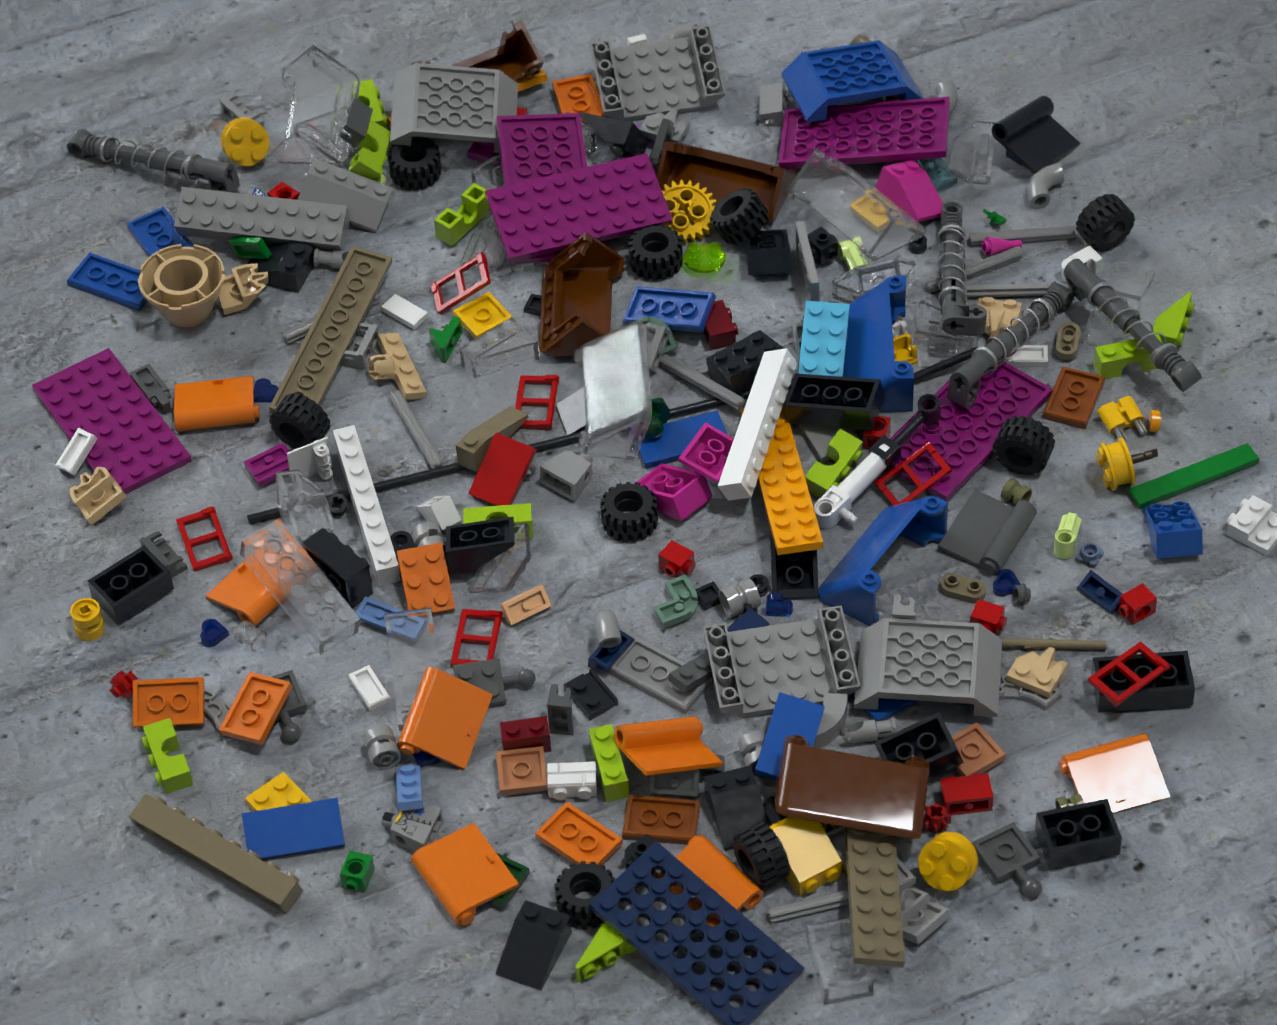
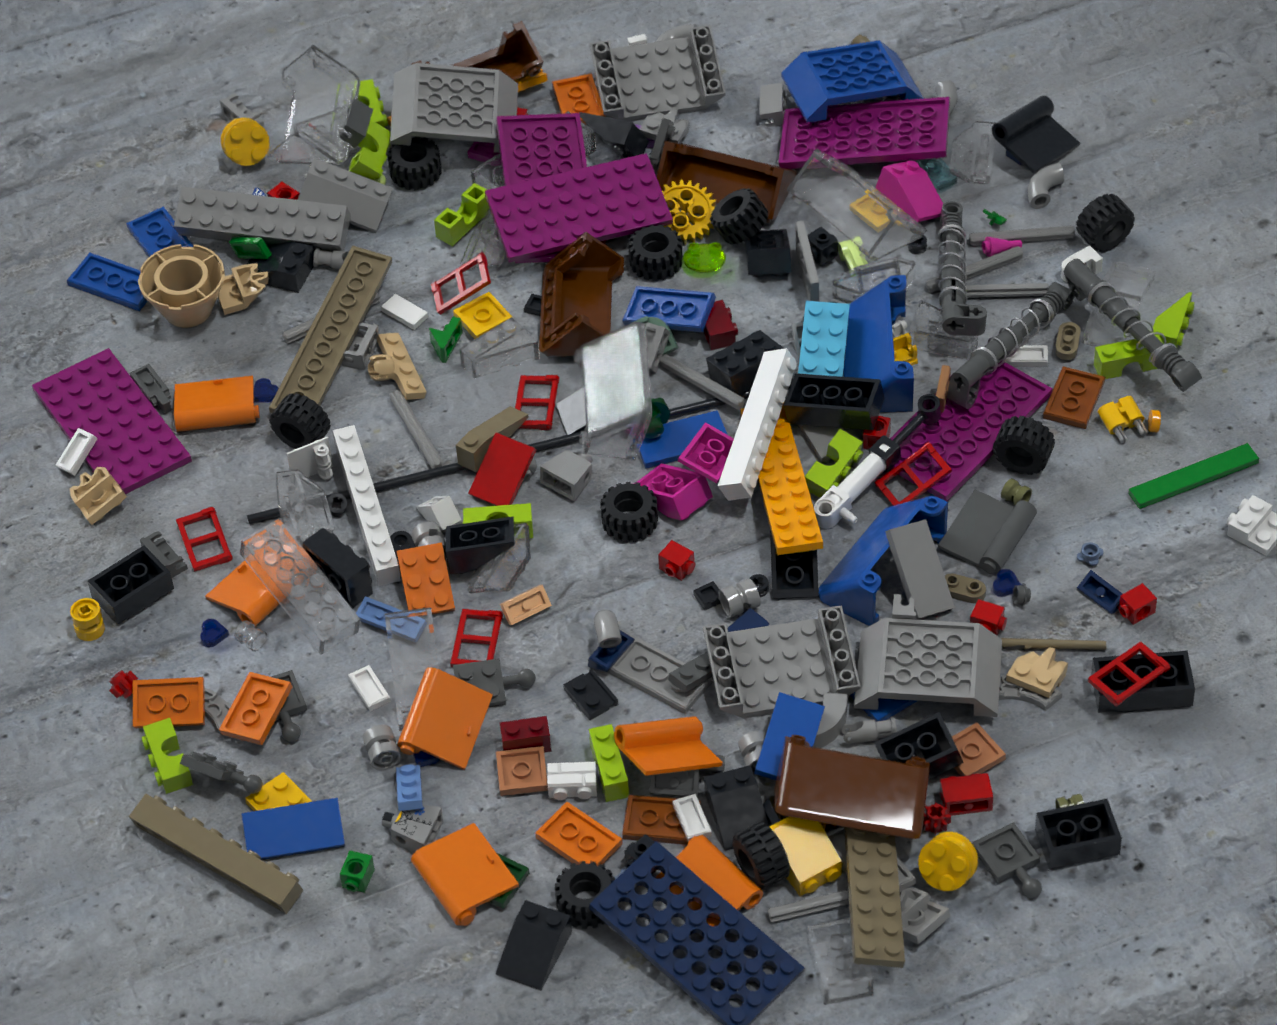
(220, 175): dark grey piece -> none
(226, 770): none -> dark grey plate
(266, 464): magenta plate -> none
(560, 712): dark grey hinge -> none
(602, 952): lime slope -> none
(683, 602): sand green plate -> none
(691, 817): none -> white tile
(777, 605): clear blue tile -> none
(920, 568): none -> light grey tile
(943, 364): black bar -> none
(943, 386): none -> medium nougat tile
(999, 314): tan plate -> none
(1067, 535): yellowish green piece -> none
(1117, 771): door -> none
(1118, 463): yellow wheel -> none
(1173, 530): blue slope -> none

